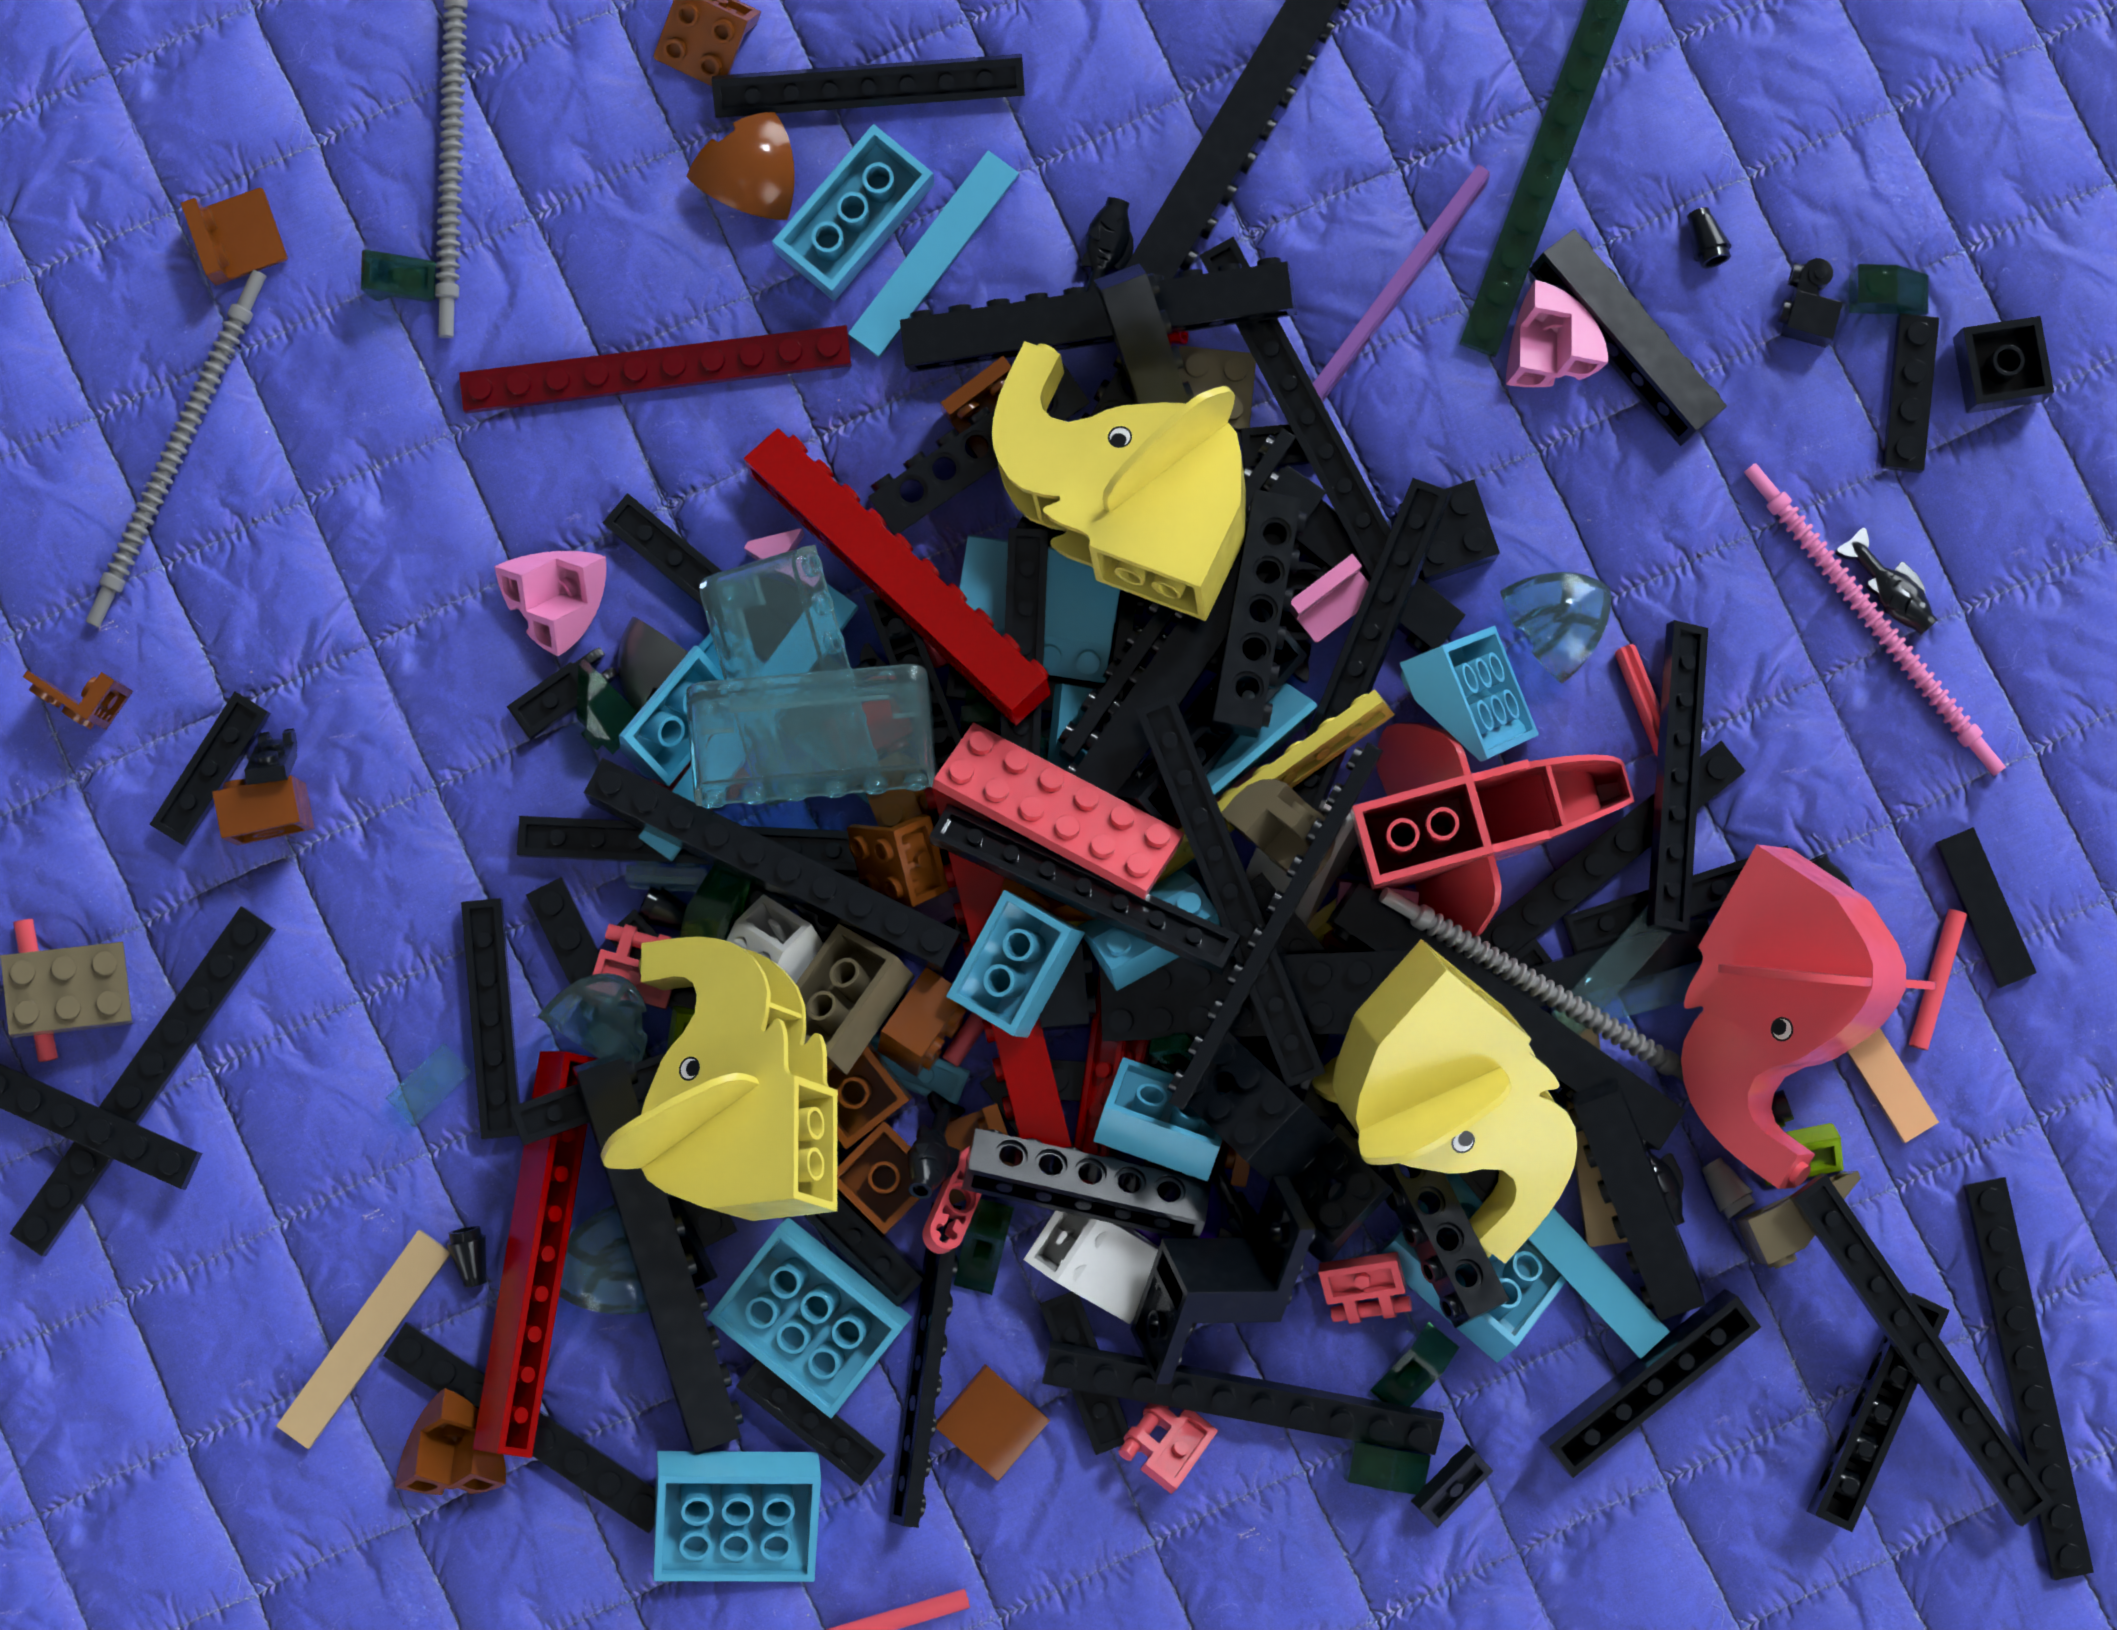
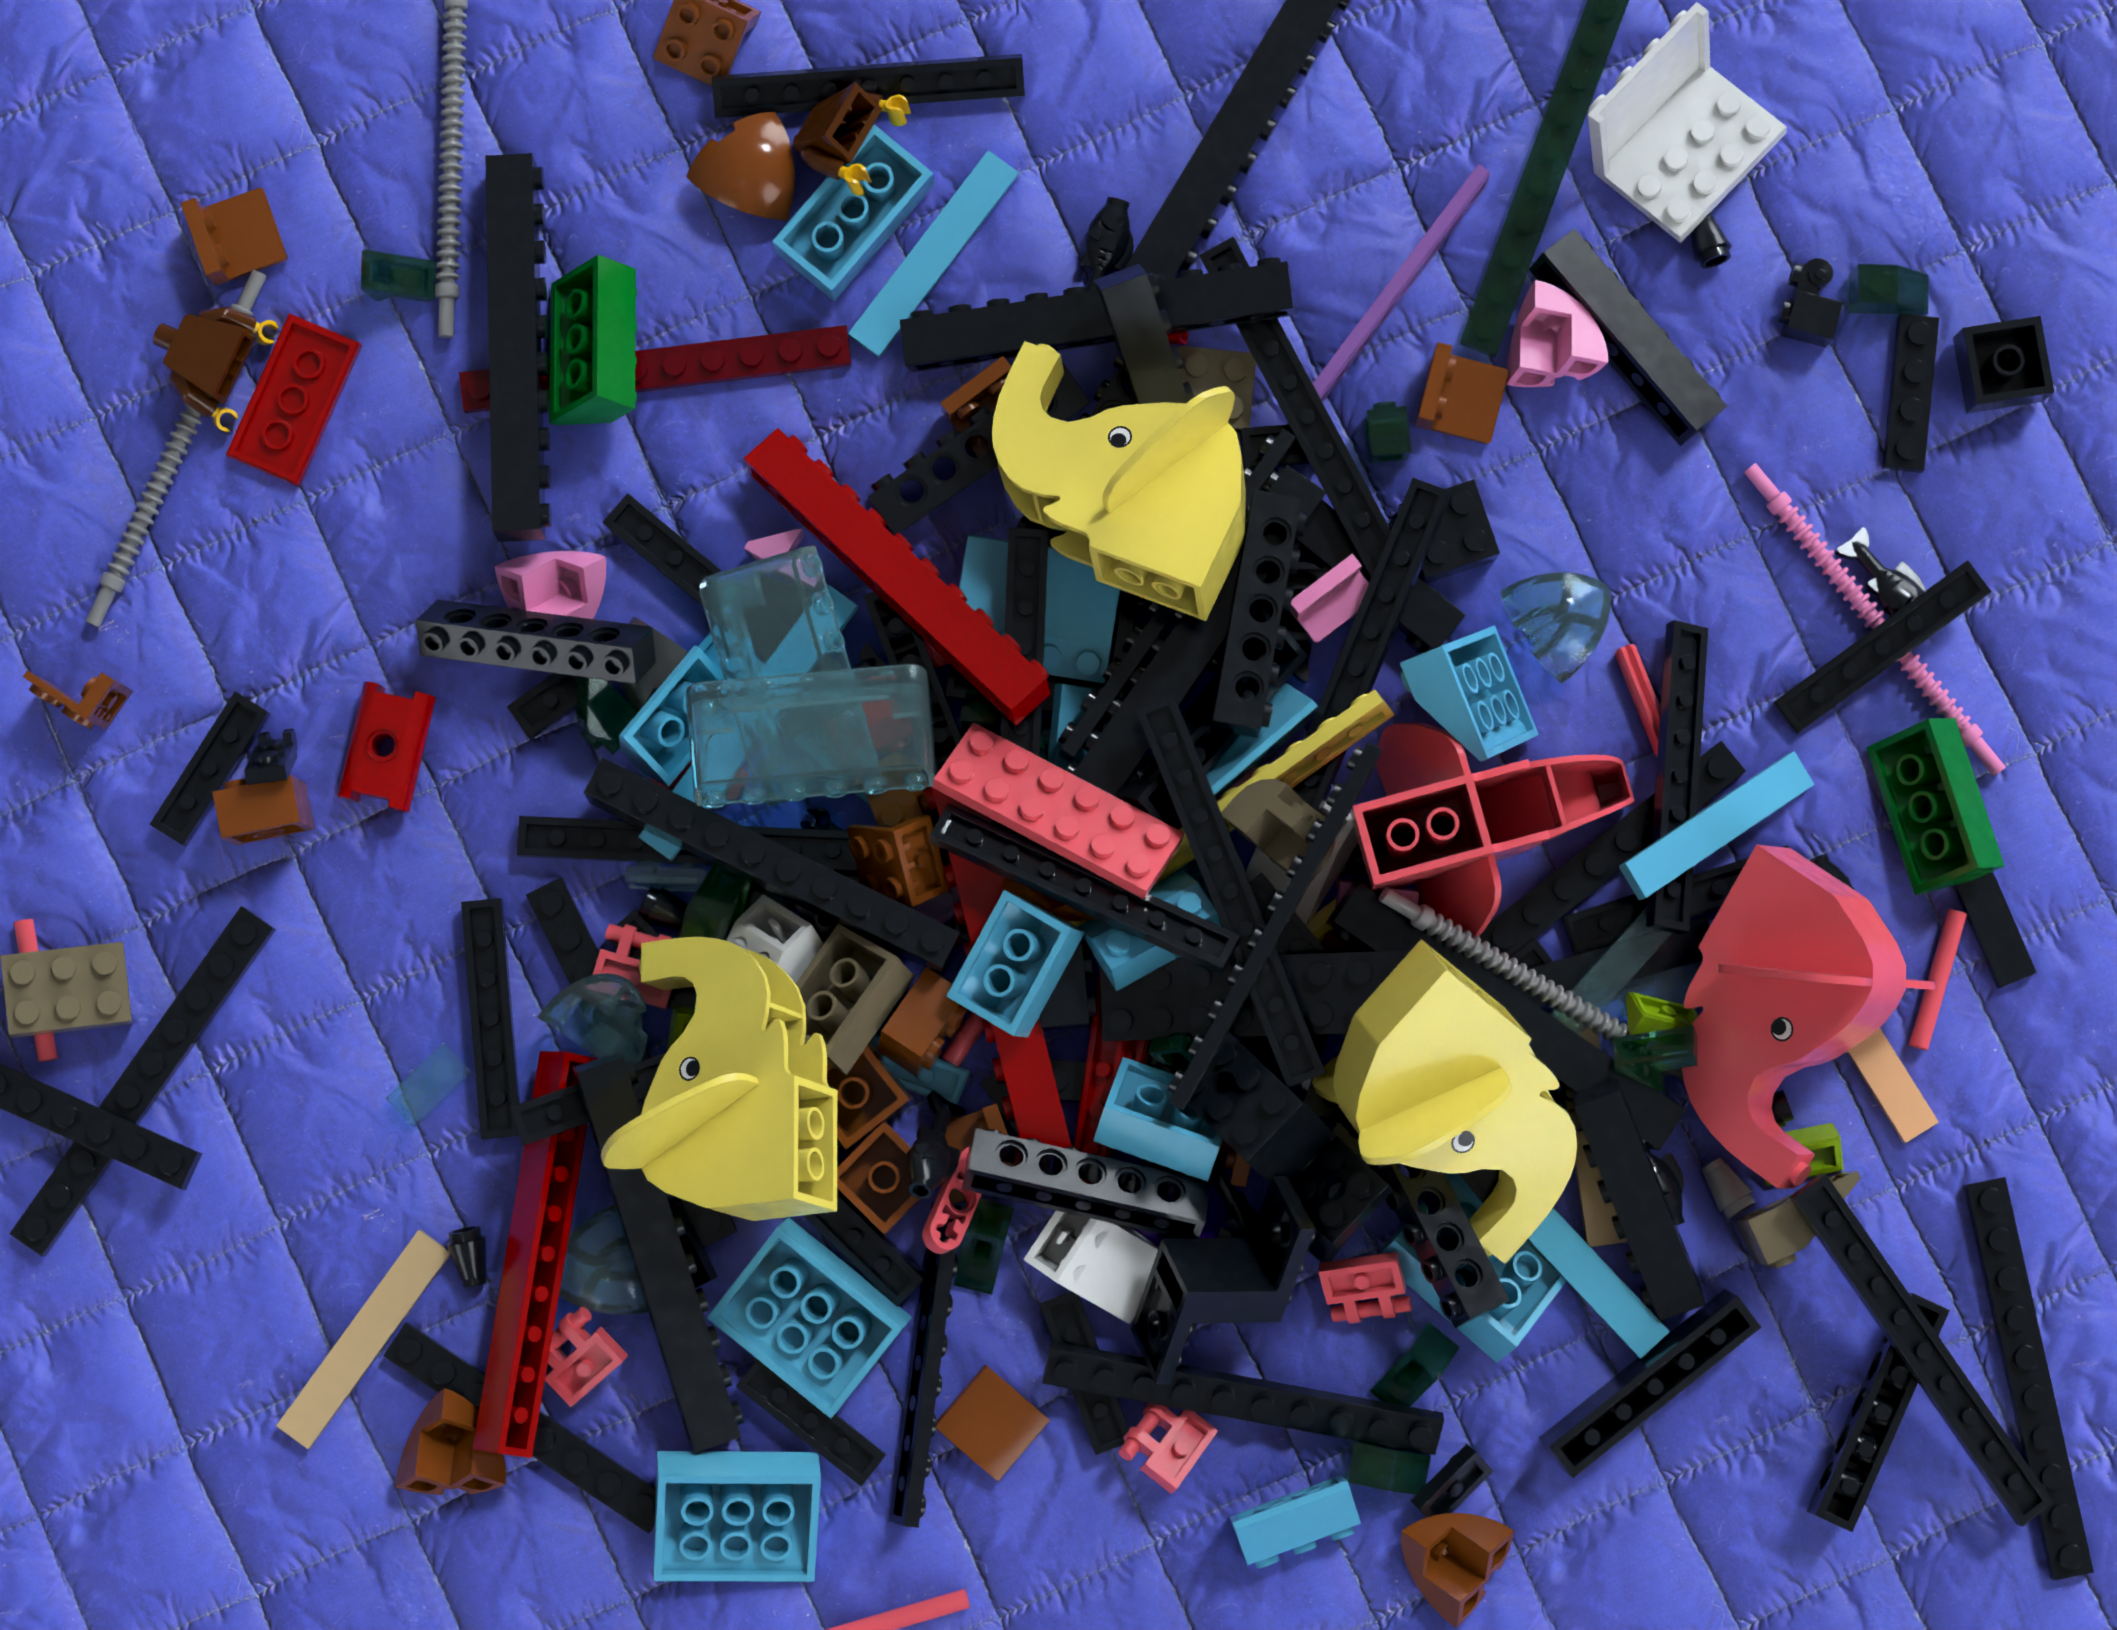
(209, 356): none -> reddish brown torso
(294, 400): none -> red tile
(380, 718): none -> red piece
(515, 348): none -> black brick
(536, 641): none -> black brick
(587, 1364): none -> coral plate
(593, 343): none -> green slope
(823, 820): none -> black hand
(840, 127): none -> reddish brown torso
(1296, 1521): none -> medium azure slope
(1387, 432): none -> clear green brick
(1453, 1559): none -> dark orange brick
(1461, 396): none -> dark orange bracket
(1649, 1054): none -> clear green slope
(1655, 1014): none -> lime slope
(1678, 130): none -> white bracket
(1716, 825): none -> medium azure tile
(1882, 646): none -> black tile
(1935, 805): none -> green slope

